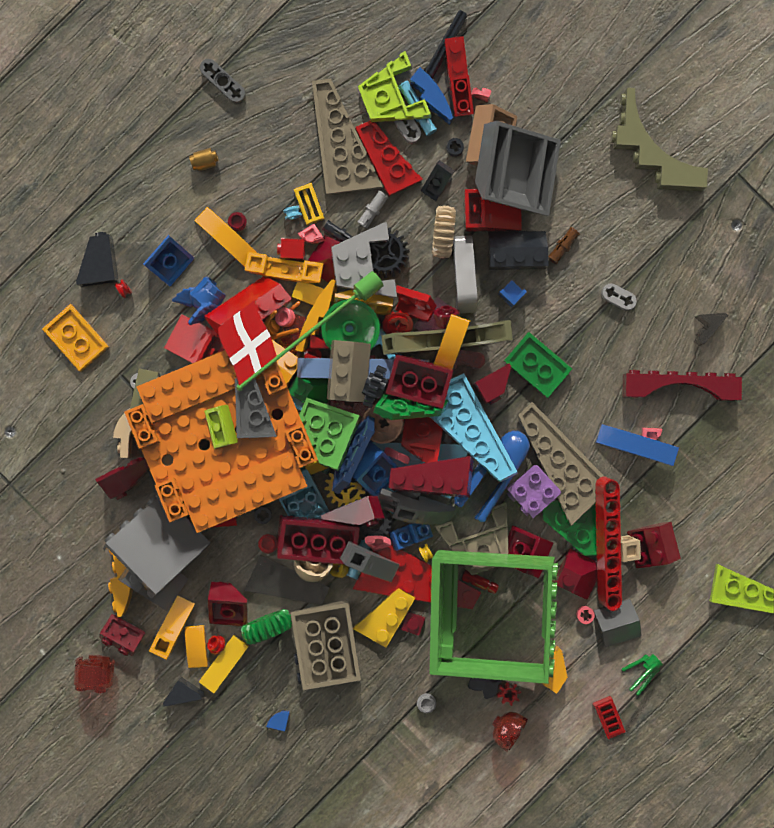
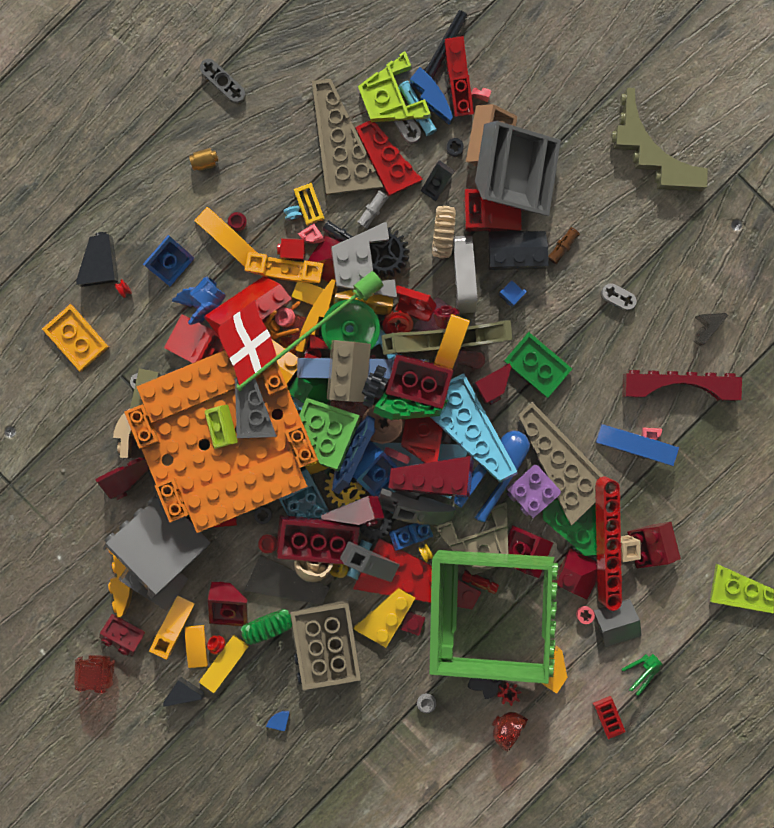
(377, 542): coral tile -> none

